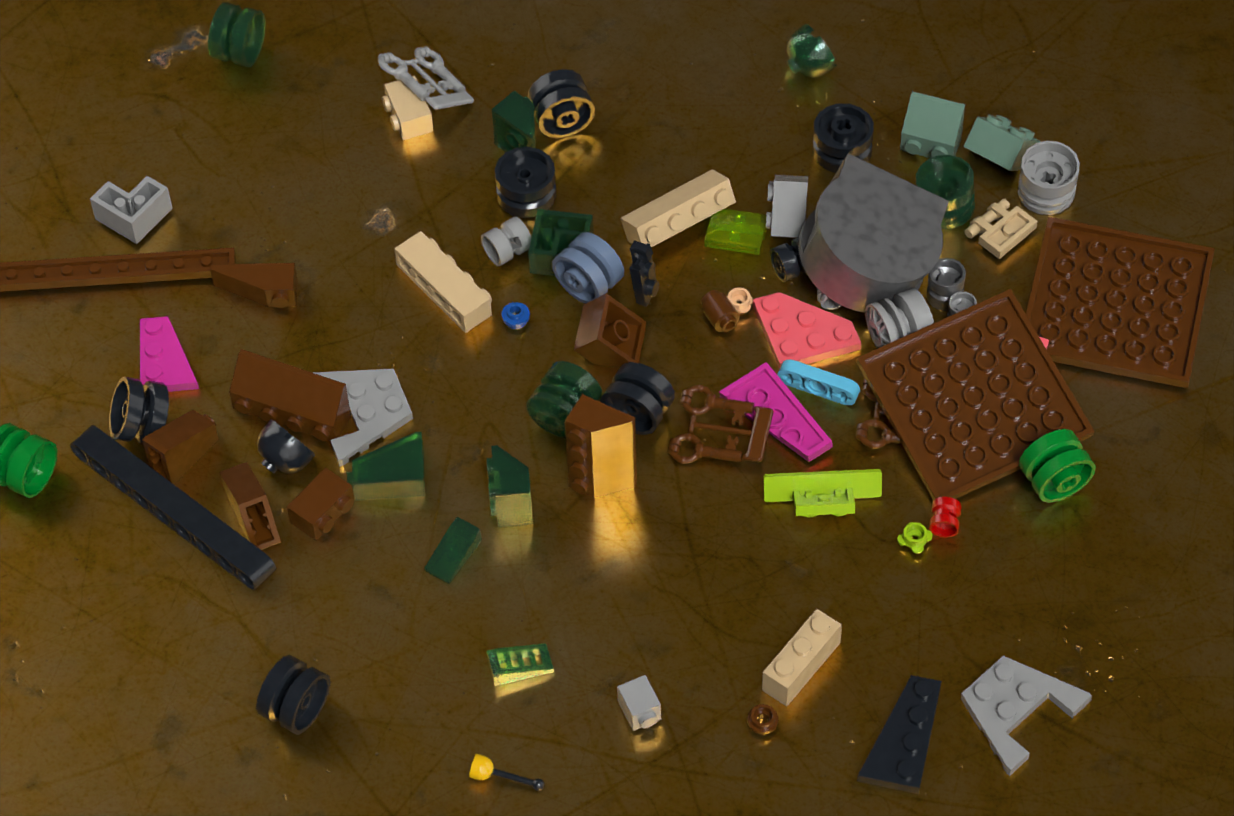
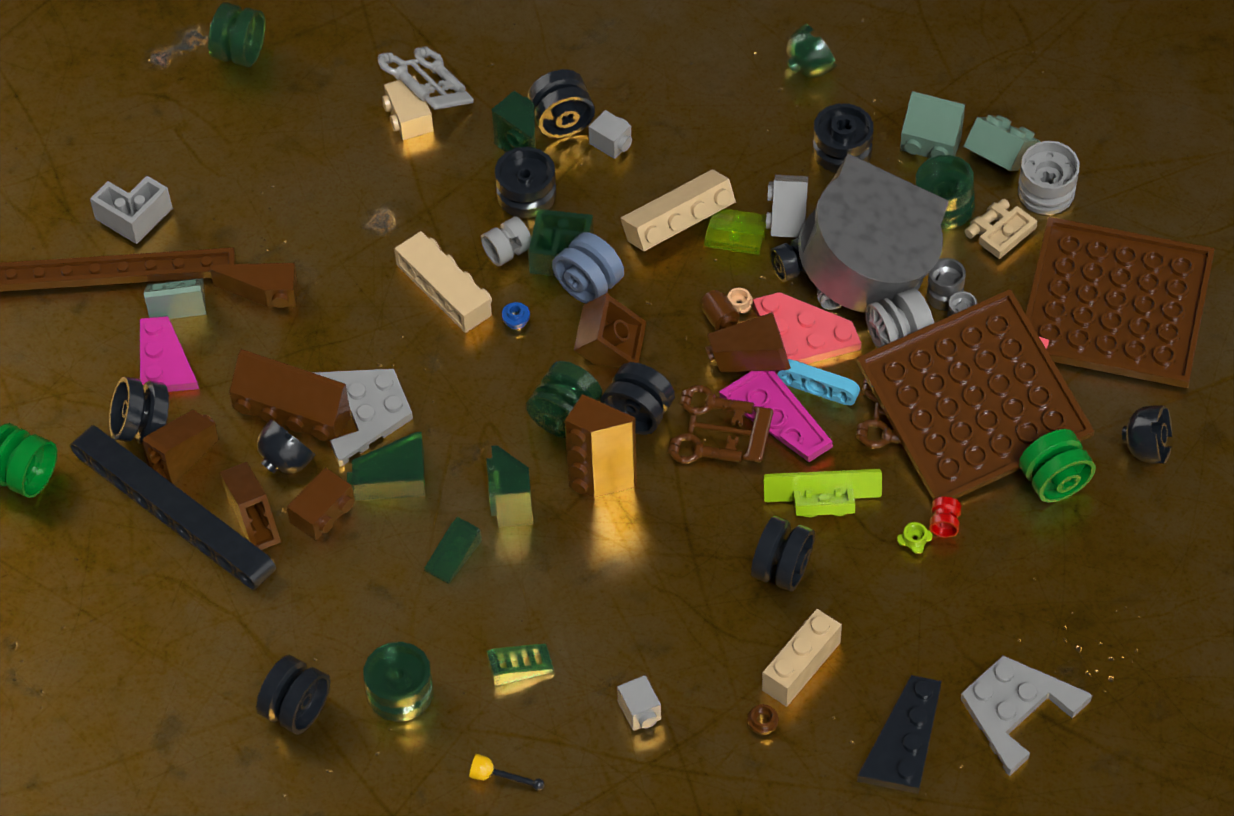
(176, 299): none -> sand green slope
(398, 681): none -> clear green wheel
(610, 134): none -> light grey brick
(643, 273): black hinge -> none
(749, 346): none -> reddish brown slope
(782, 553): none -> black wheel
(1148, 434): none -> black cylinder

